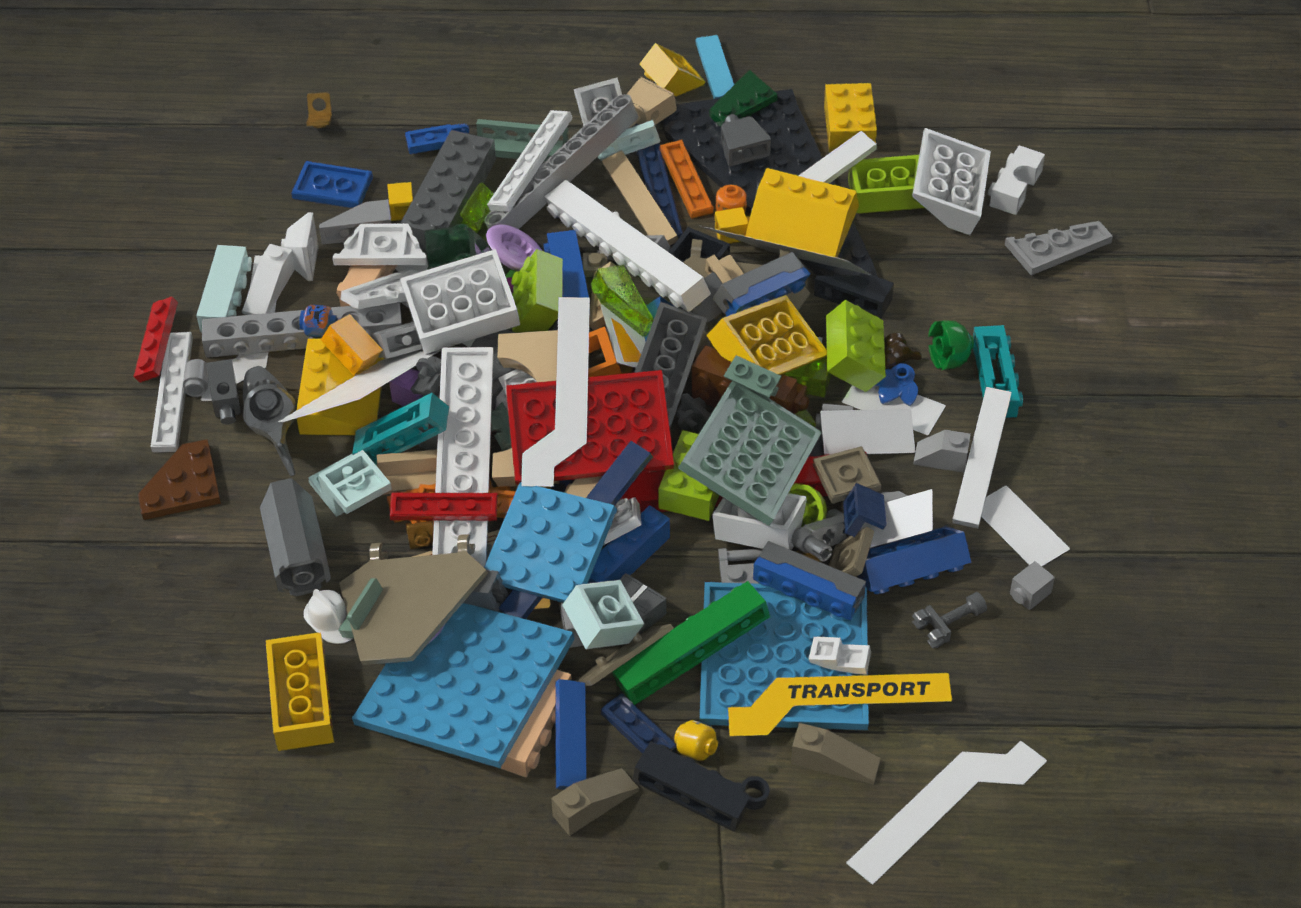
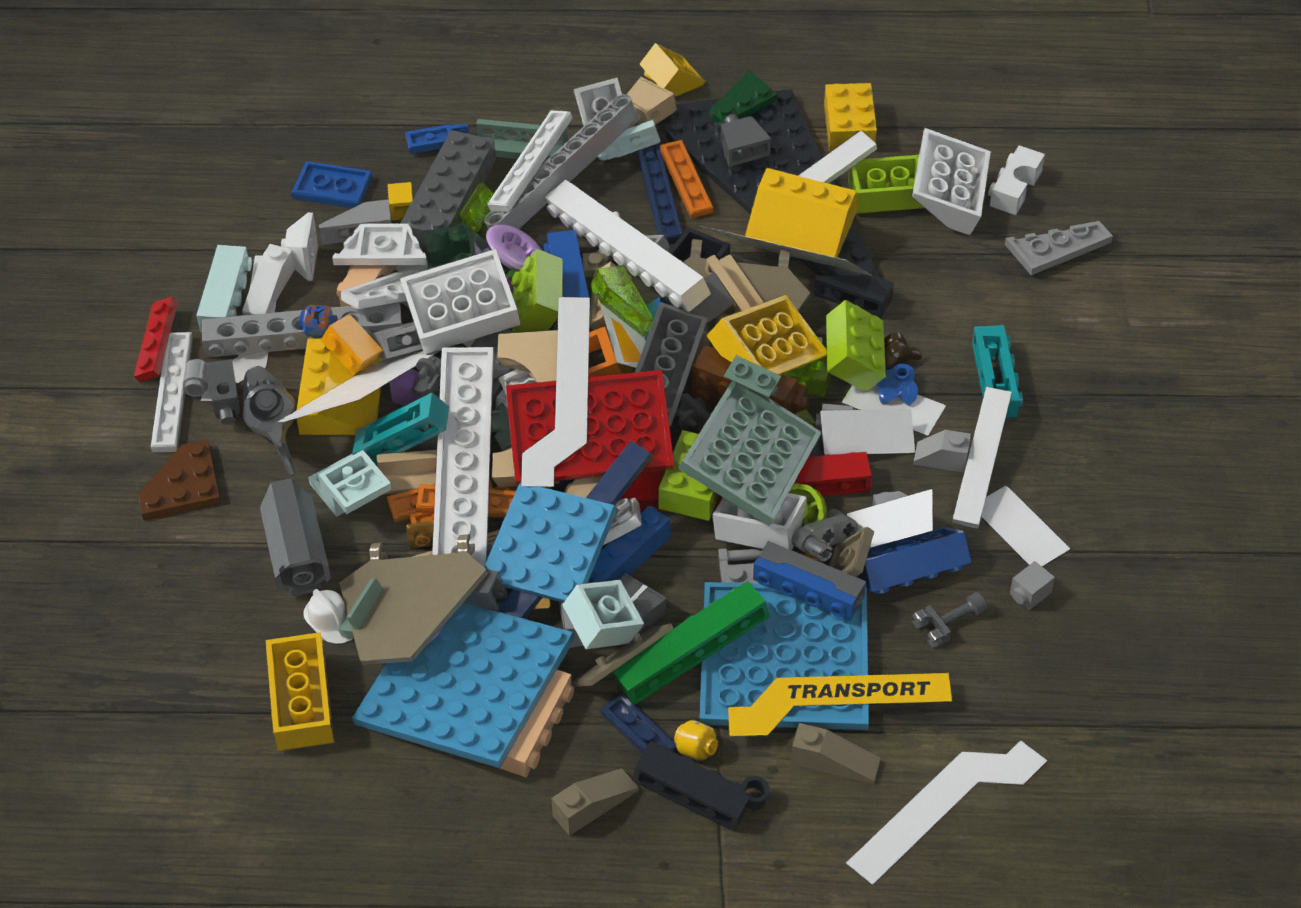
(317, 118): pearl gold bracket -> none
(444, 506): red tile -> none
(570, 733): blue tile -> none
(638, 197): tan tile -> none
(714, 65): medium azure tile -> none
(730, 197): orange head -> none
(731, 221): yellow brick -> none
(762, 284): piece -> none
(834, 655): white slope -> none
(843, 470): dark tan tile -> none
(863, 506): dark blue panel -> none
(950, 344): green cylinder -> none

